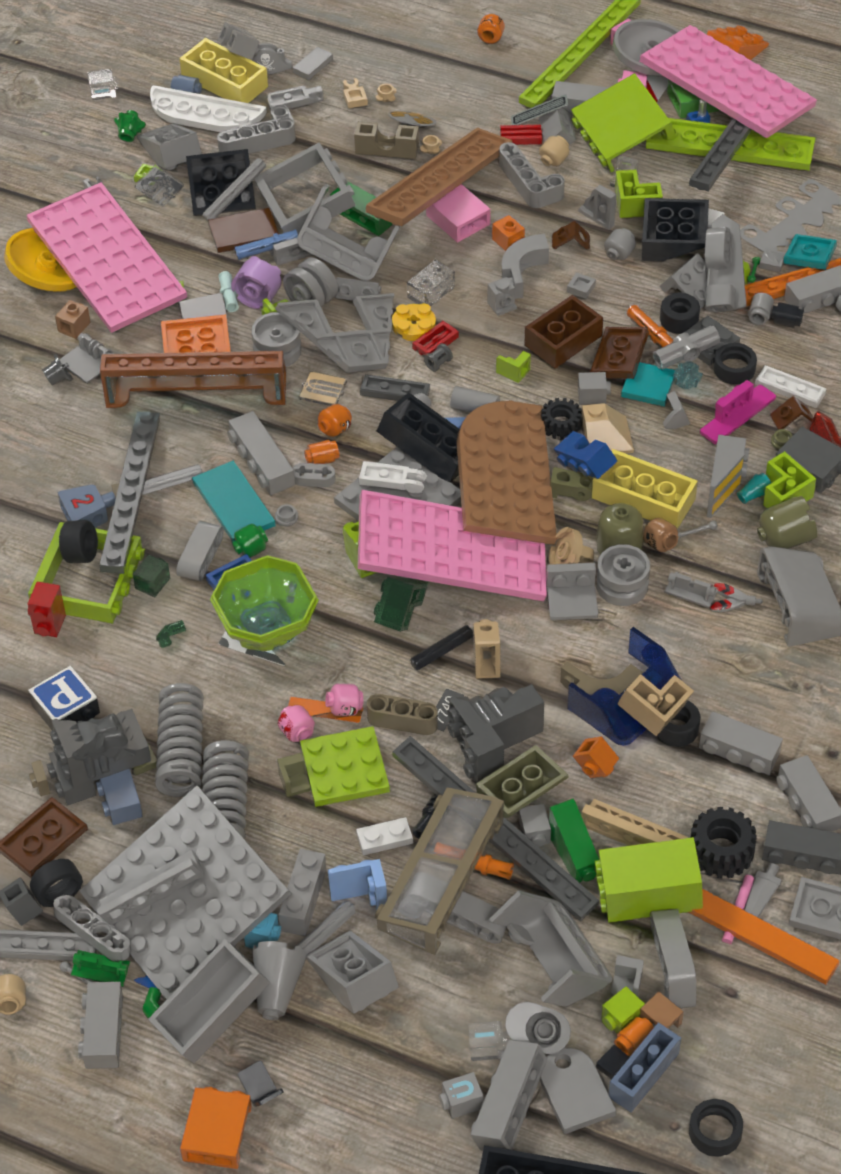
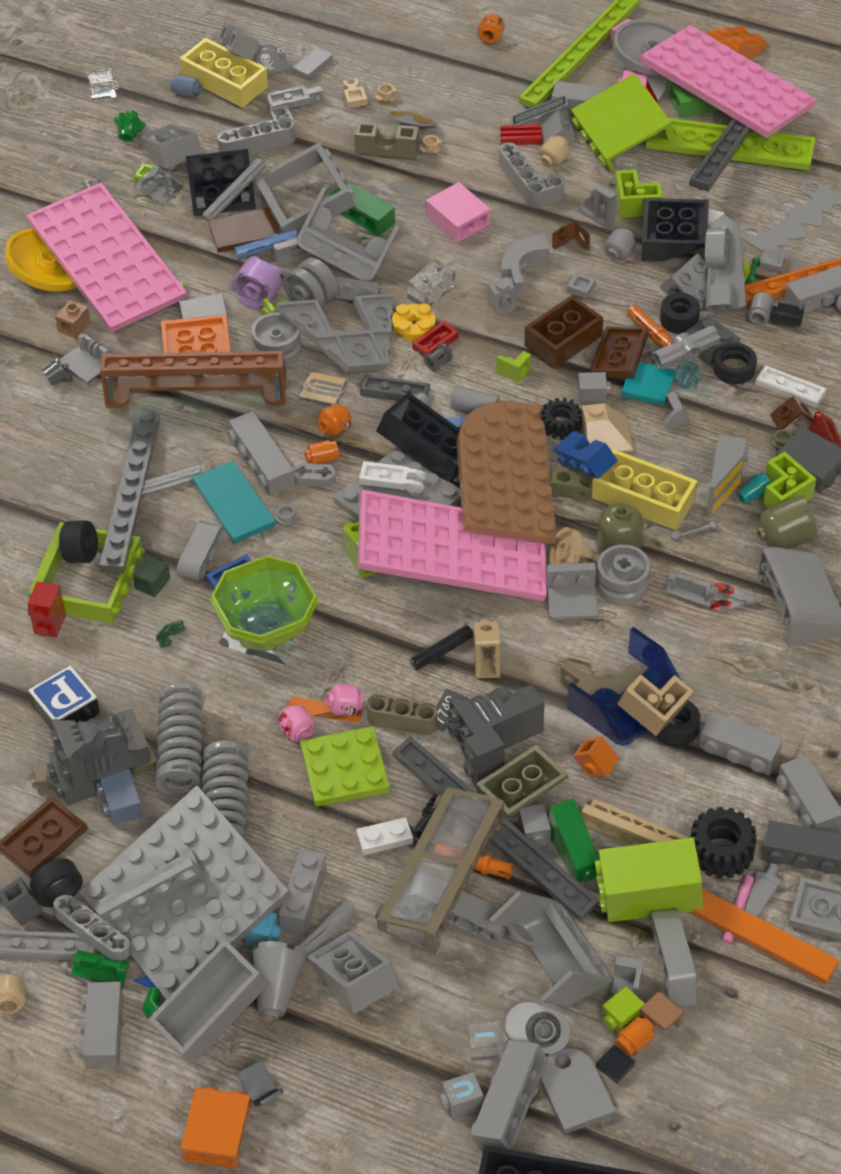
(86, 504): sand blue torso -> none
(203, 110): white plate -> none
(229, 296): light aqua pin -> none
(250, 540): green head -> none
(293, 775): olive panel -> none
(358, 880): light blue bracket -> none
(398, 601): clear green brick -> none
(437, 177): medium nougat plate -> none
(507, 231): orange brick -> none
(644, 1067): sand blue brick -> none
(661, 535): medium nougat head -> none
(701, 115): blue piece -> none
(720, 1108): black tyre -> none
(737, 409): dark pink bracket -> none
(810, 251): teal tile -> none

